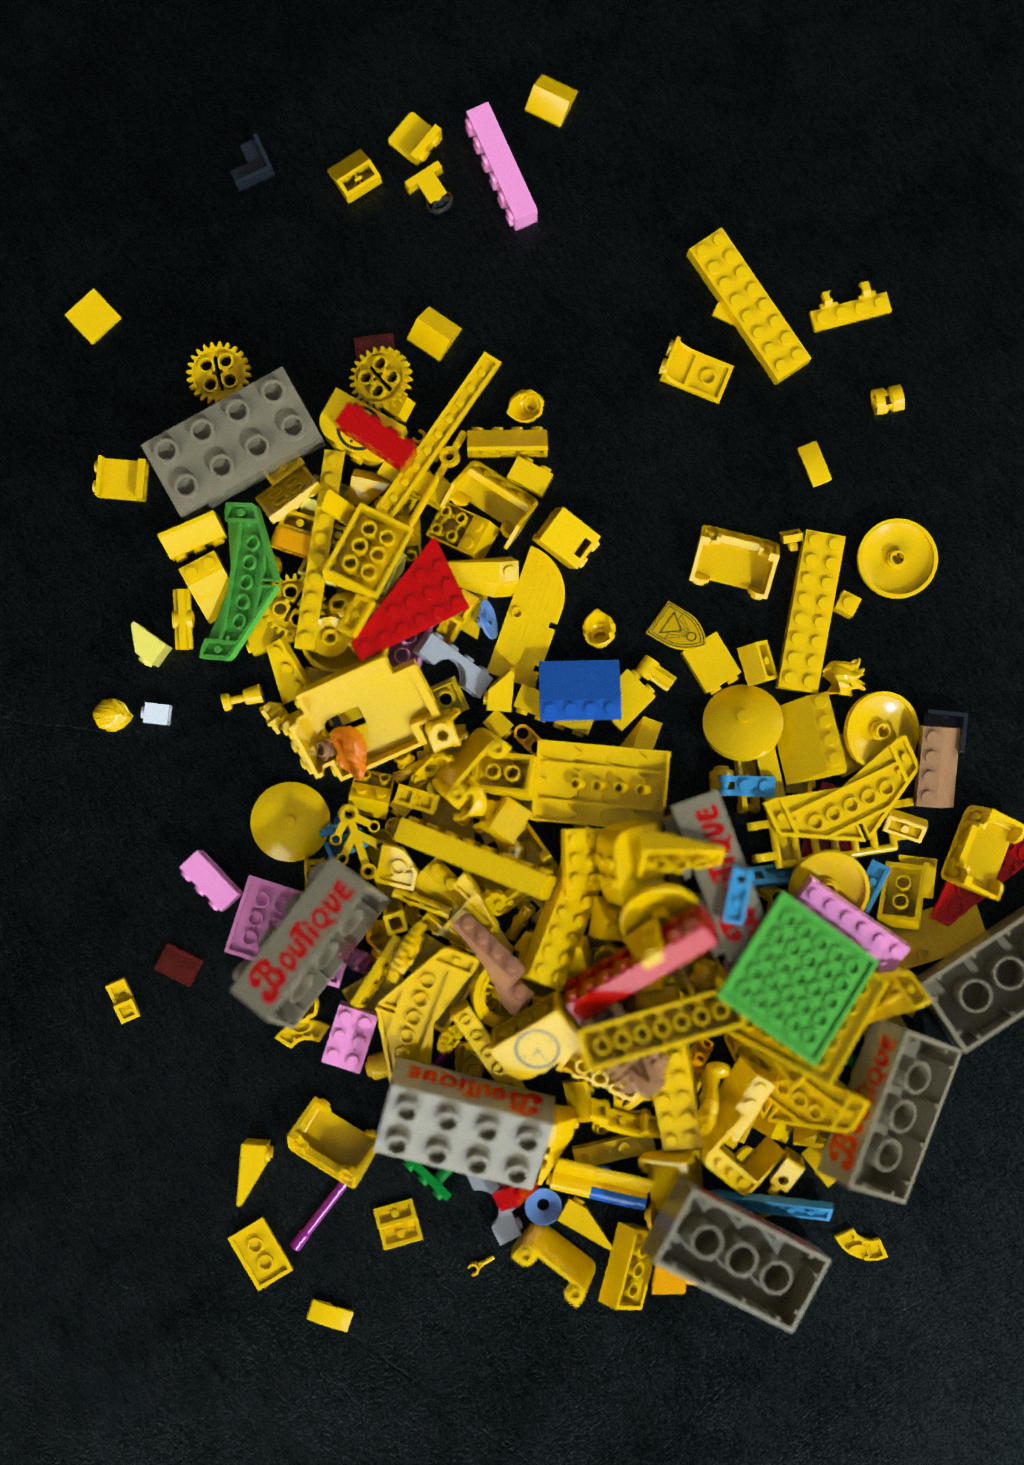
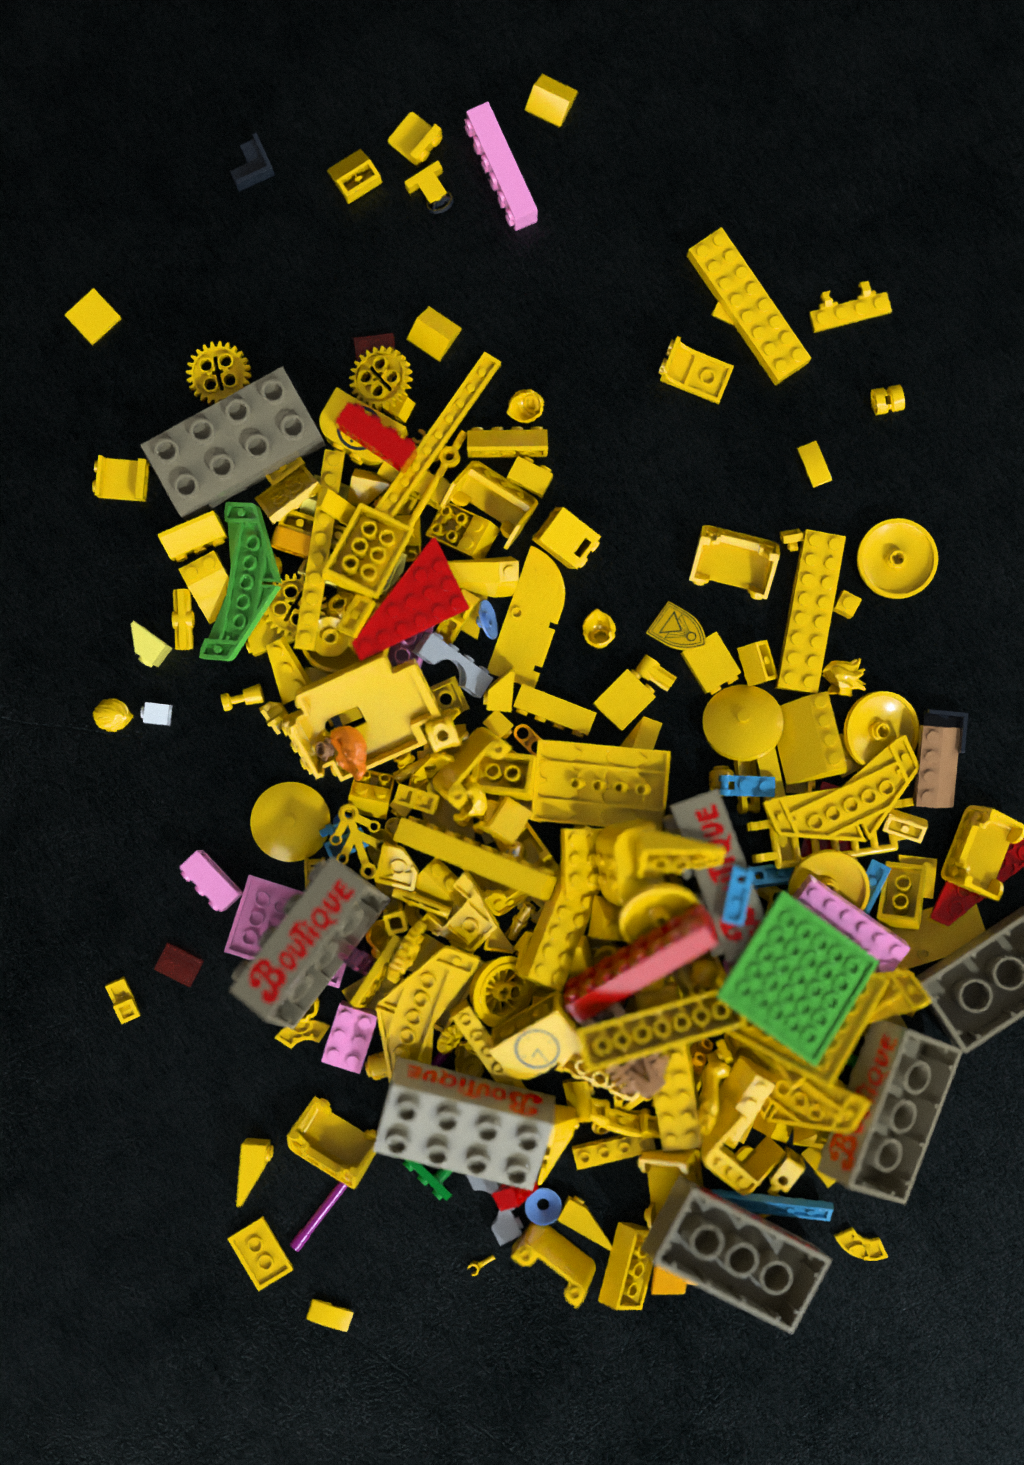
(398, 1224): yellow slope -> none
(498, 962): nougat arch -> none
(579, 690): blue slope -> none
(600, 1184): yellow door -> none
(646, 943): yellow wing -> none
(721, 1054): none -> yellow slope

